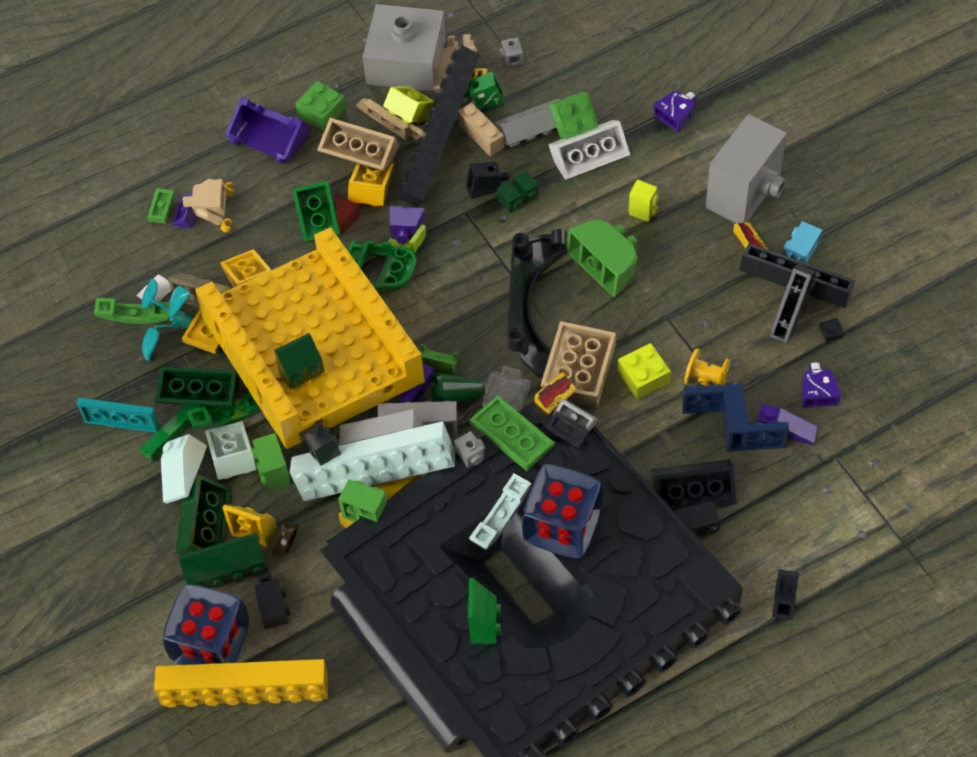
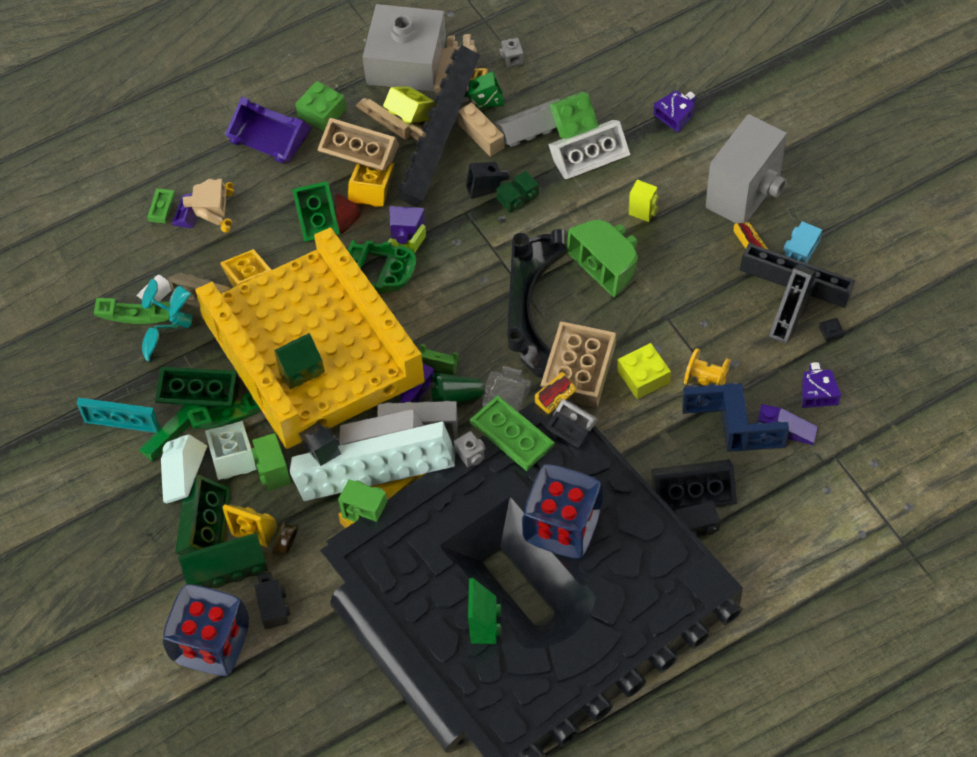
(200, 335): yellow plate -> none
(241, 683): yellow brick -> none
(502, 512): light aqua slope -> none
(785, 594): black brick -> none

